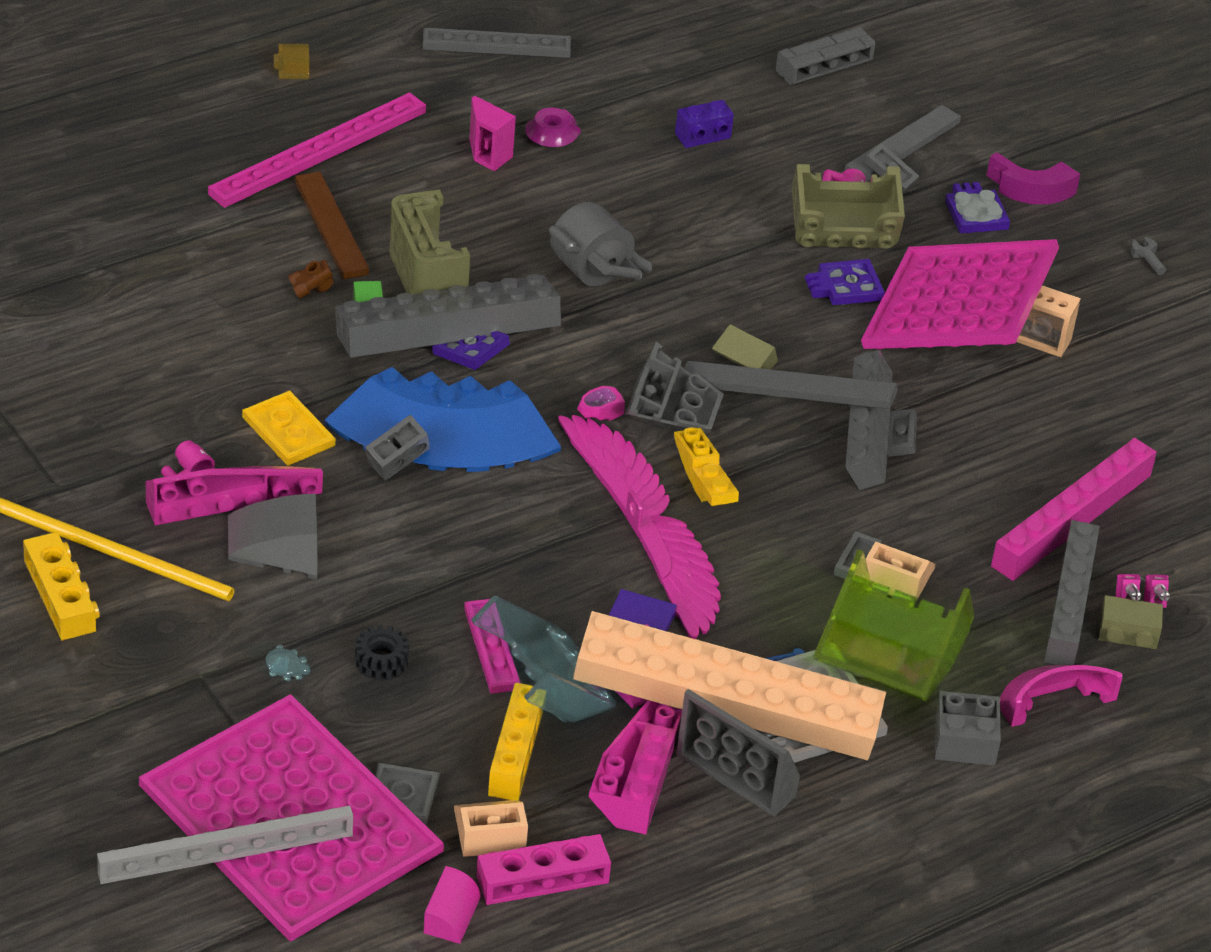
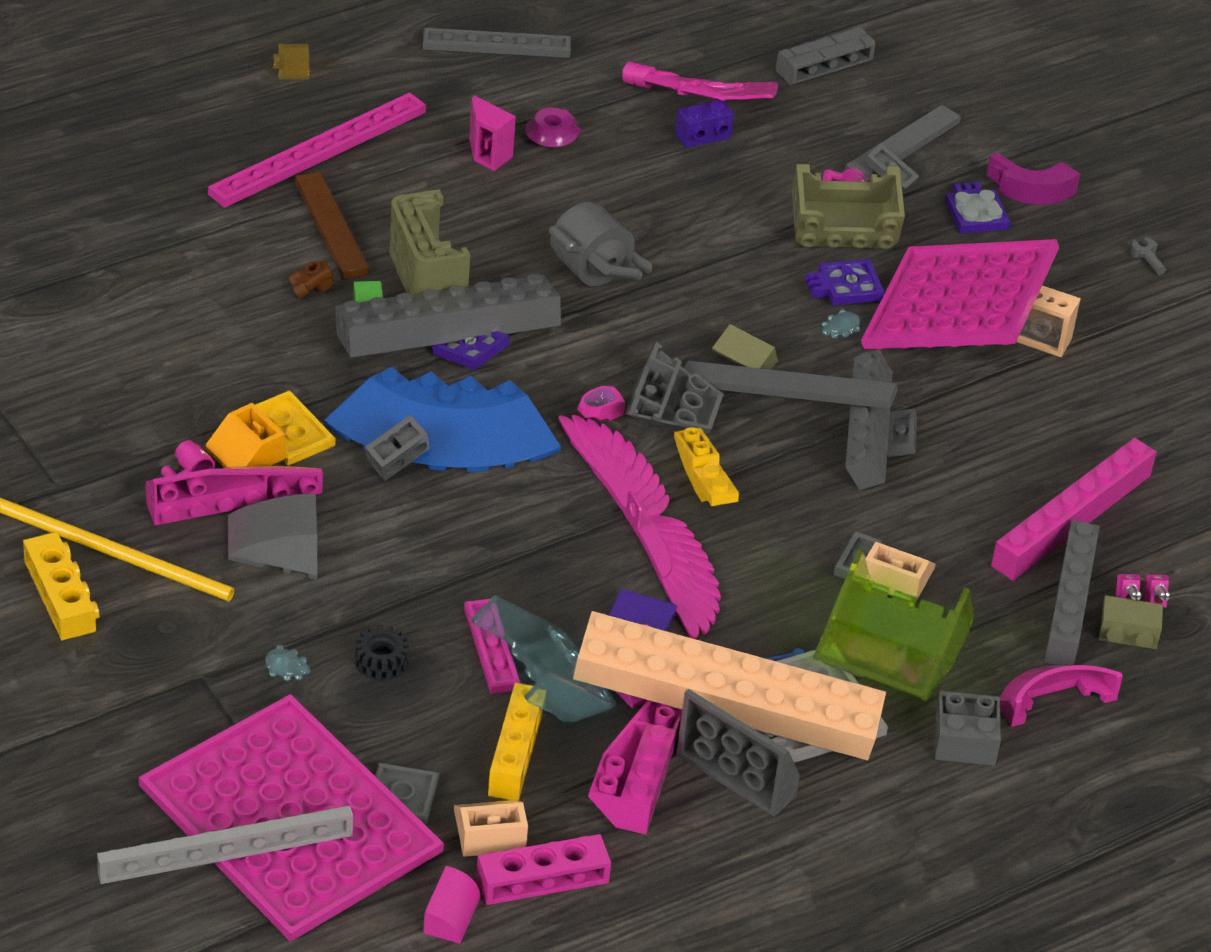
(247, 440): none -> light orange slope
(647, 76): none -> dark pink piece
(841, 324): none -> clear light blue piece

